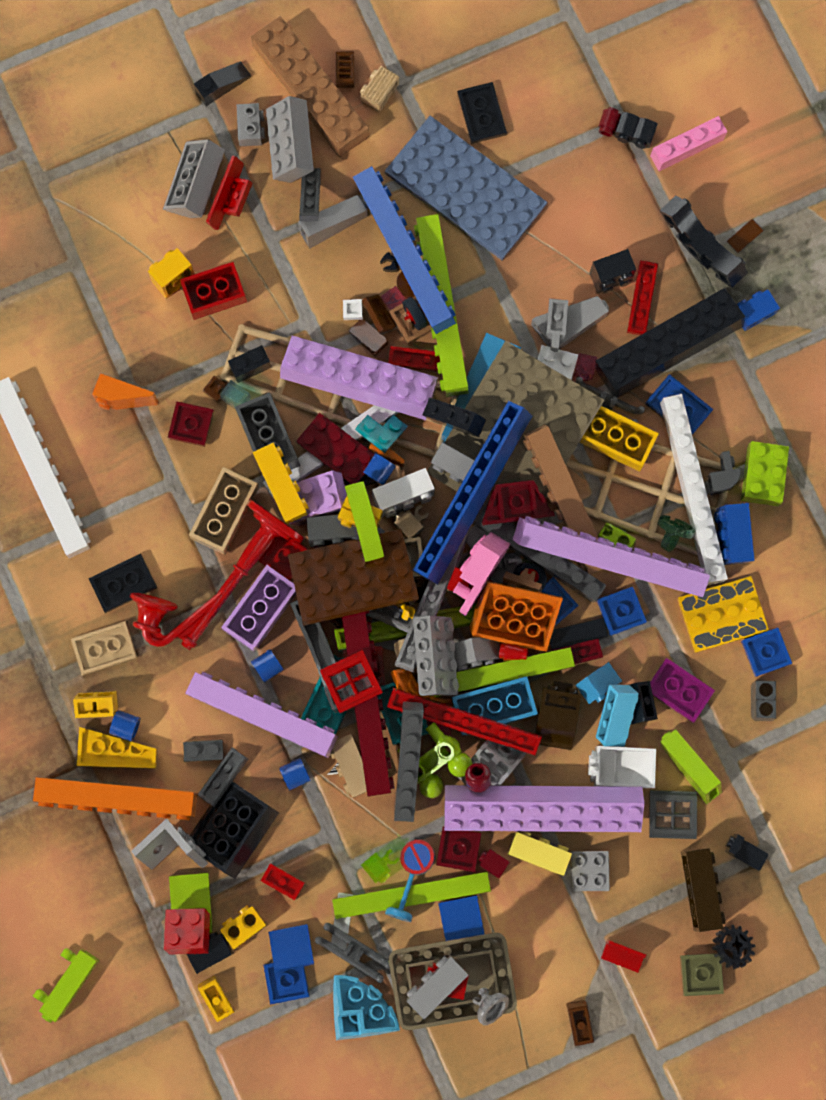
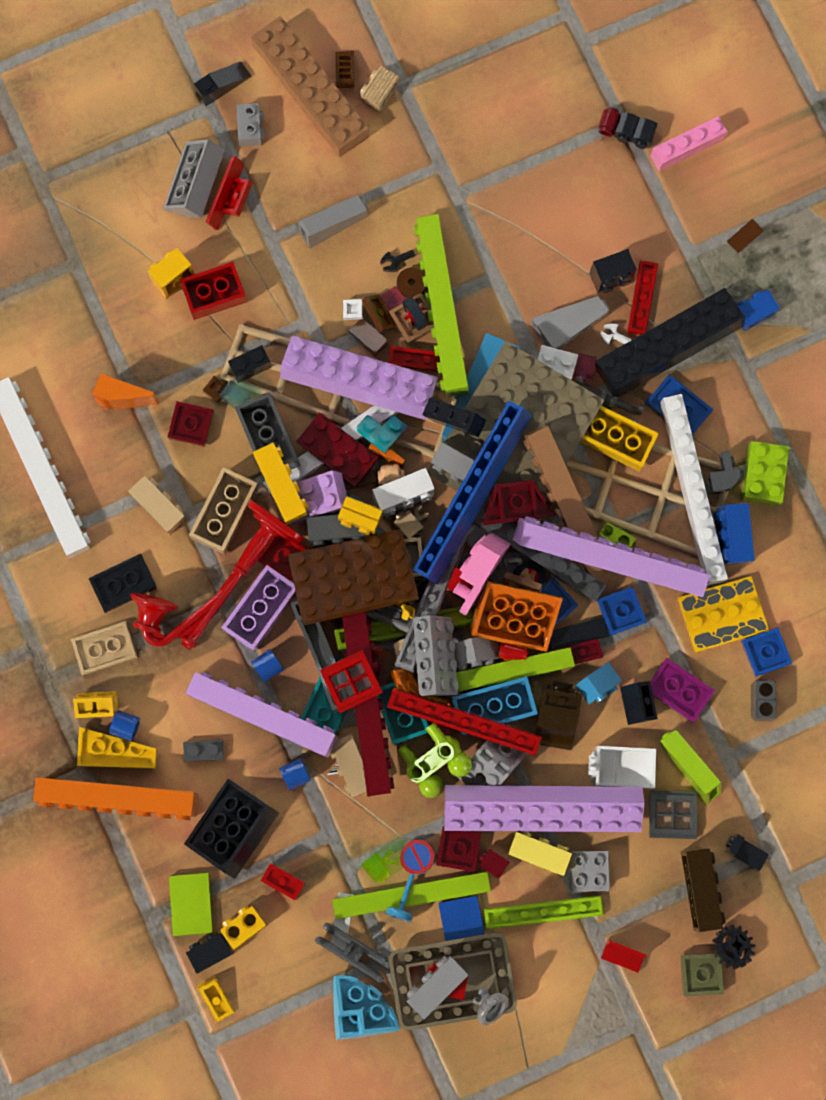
(68, 985): lime brick -> none
(158, 504): none -> tan brick
(163, 842): light grey bracket -> none
(187, 931): red brick -> none
(223, 777): dark grey tile -> none
(286, 984): blue tile -> none
(289, 139): light grey brick -> none
(291, 948): blue tile -> none
(310, 196): dark grey tile -> none
(364, 521): lime slope -> none
(379, 469): blue piece -> none
(405, 252): brick -> none
(408, 761): dark grey arch -> none
(465, 187): sand blue plate -> none
(478, 777): dark red head -> none
(481, 113): black tile -> none
(543, 912): none -> lime tile
(556, 322): light grey hinge -> none
(580, 1022): reddish brown slope -> none
(615, 335): none -> white bar
(617, 715): medium azure brick -> none
(674, 531): clear green tile -> none
(702, 243): black brick -> none

